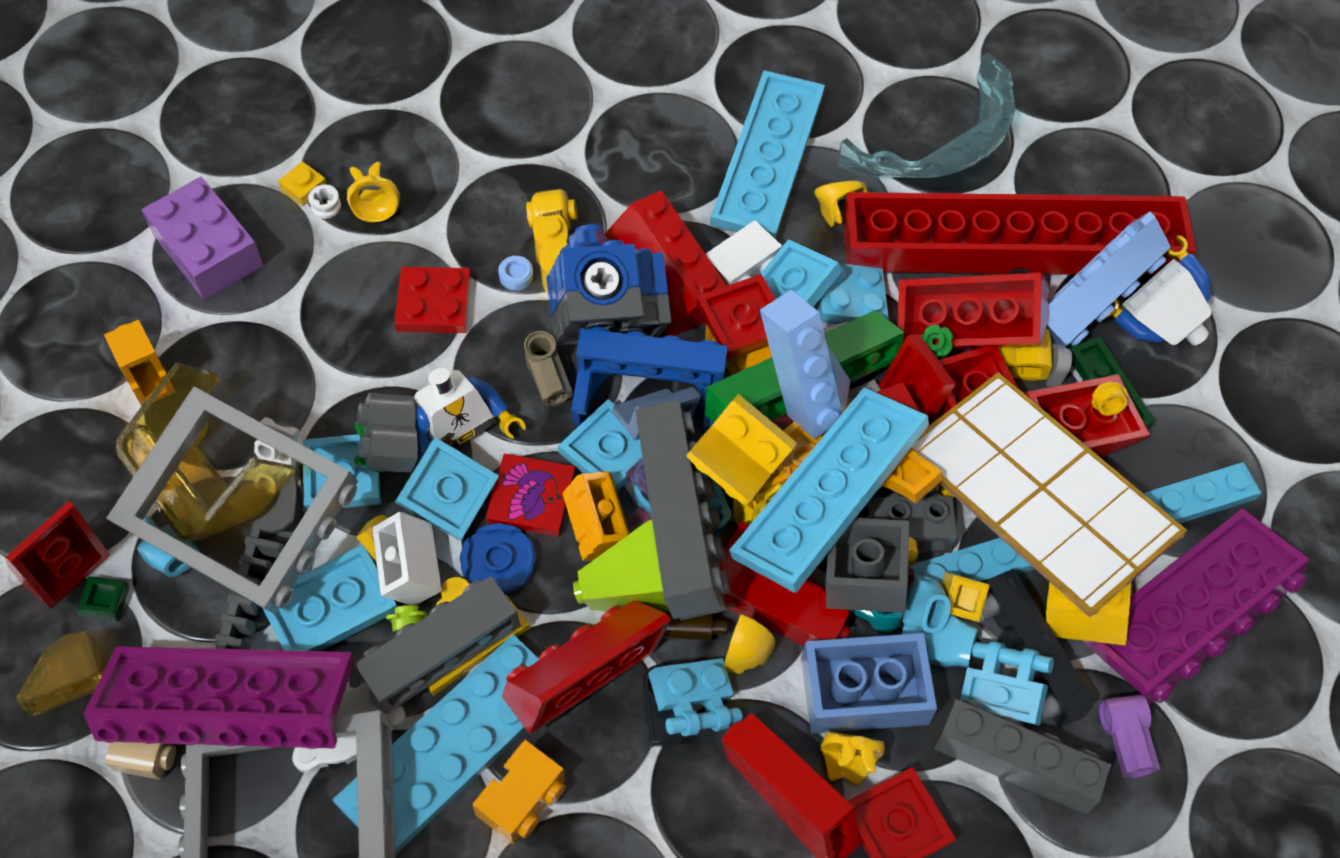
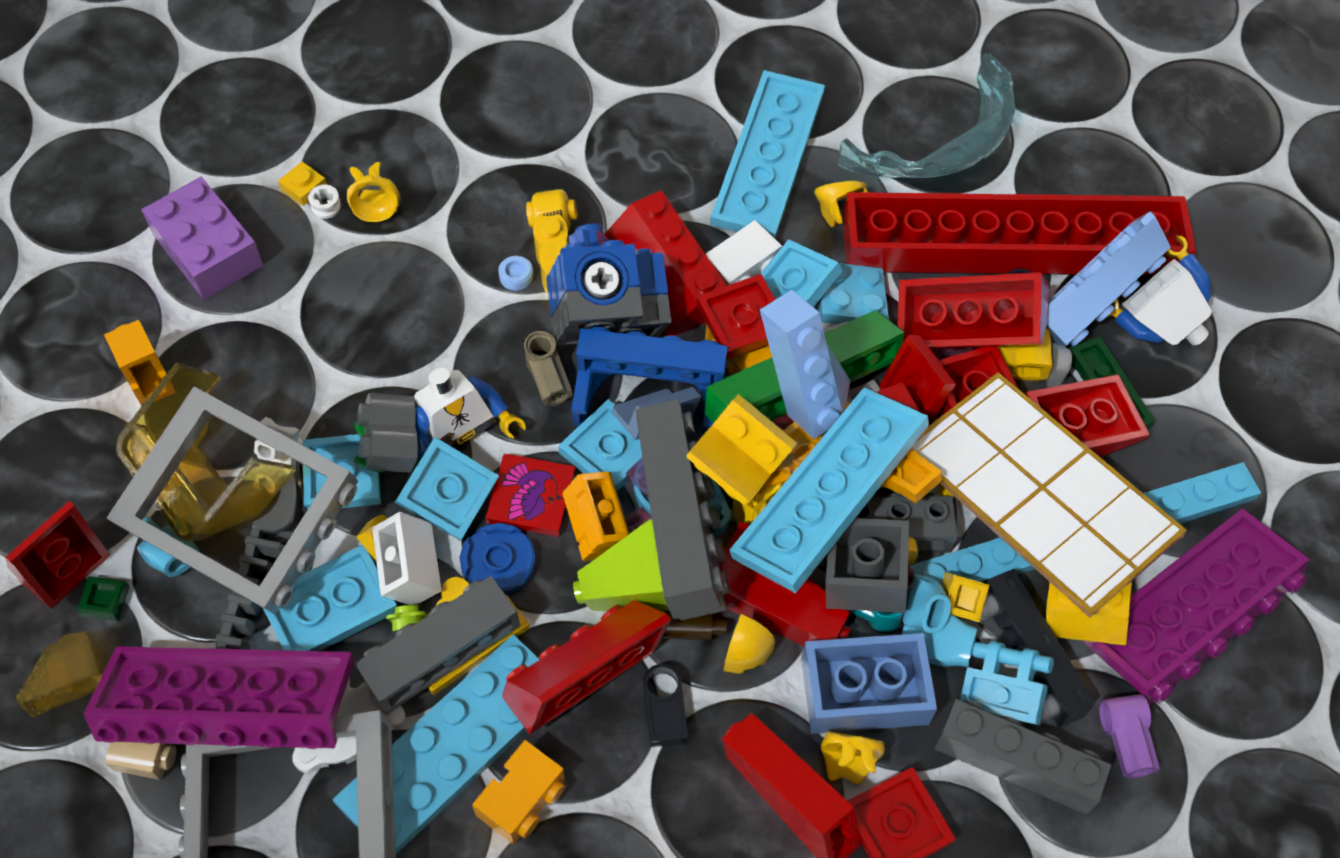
(433, 300): red plate -> none
(690, 685): medium azure plate -> none
(945, 339): green plate -> none
(1109, 398): yellow plate -> none

